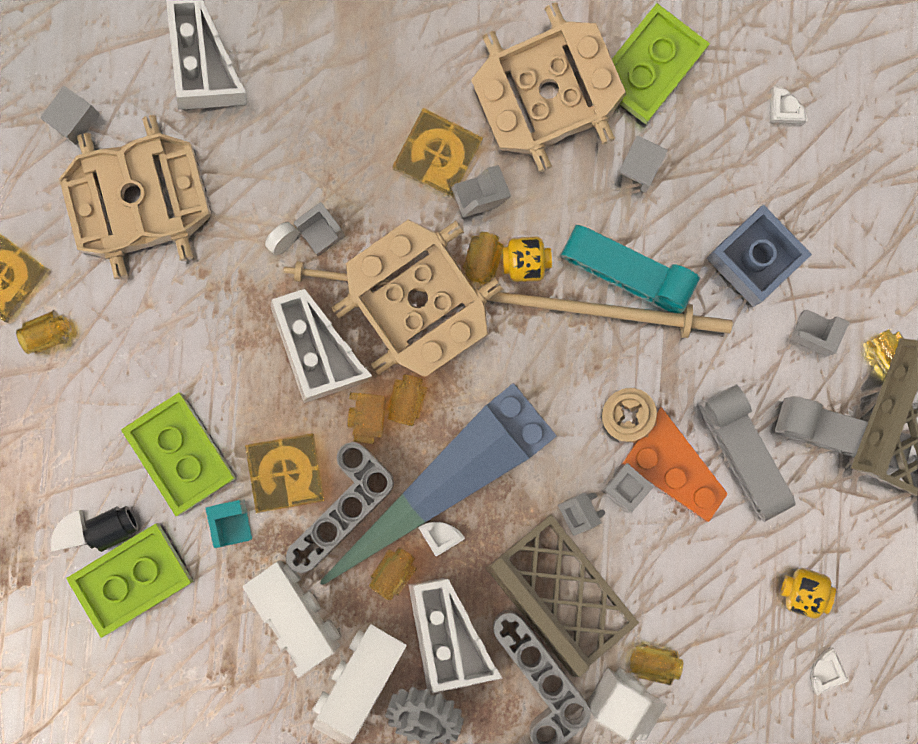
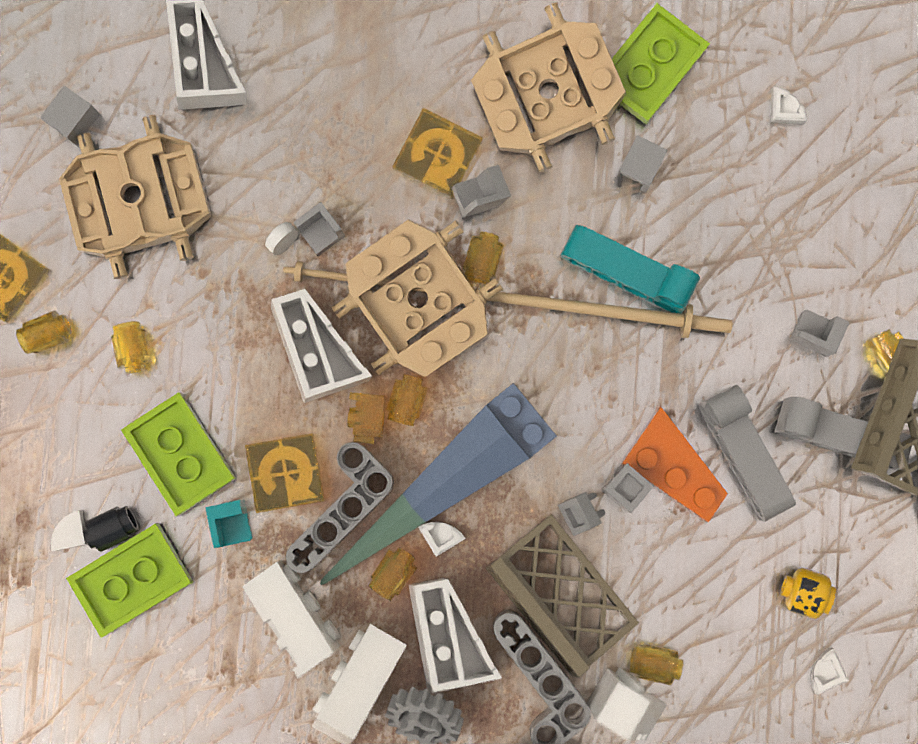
(130, 347): none -> clear yellow brick
(526, 259): yellow head -> none
(631, 399): tan gear -> none
(759, 256): sand blue brick -> none

